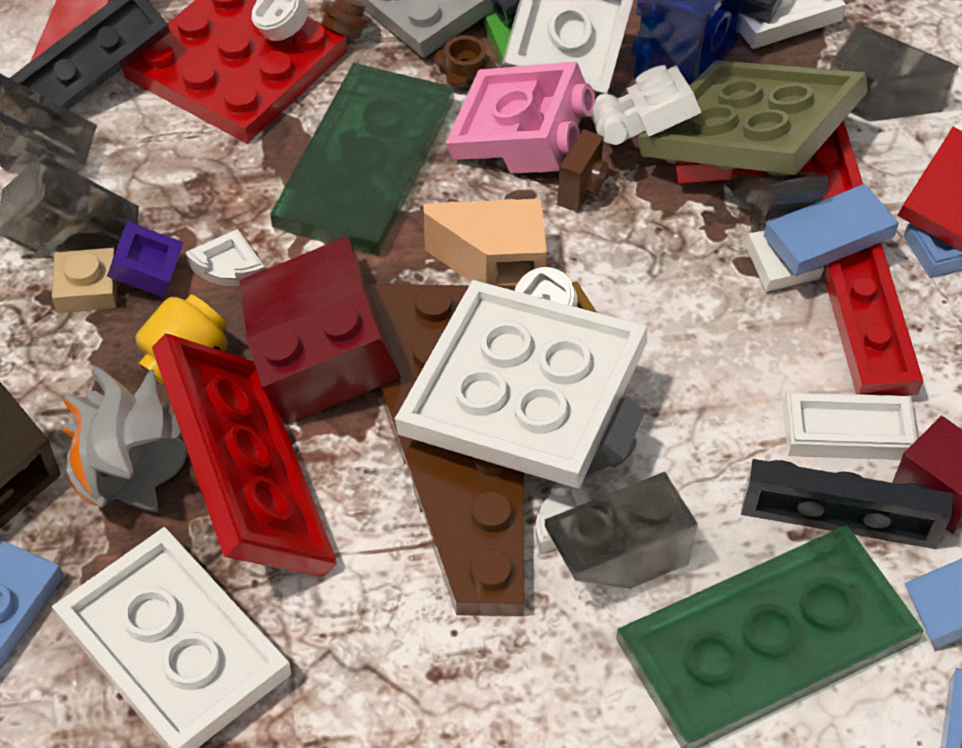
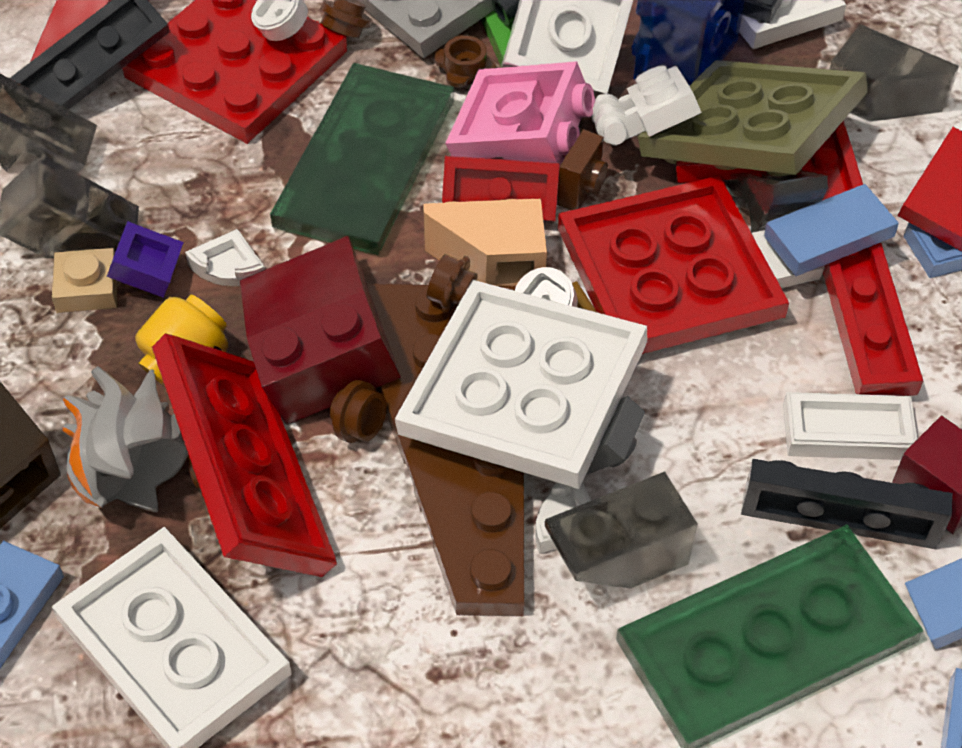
(358, 412): none -> reddish brown plate
(450, 281): none -> reddish brown plate
(501, 179): none -> red plate
(673, 263): none -> red plate

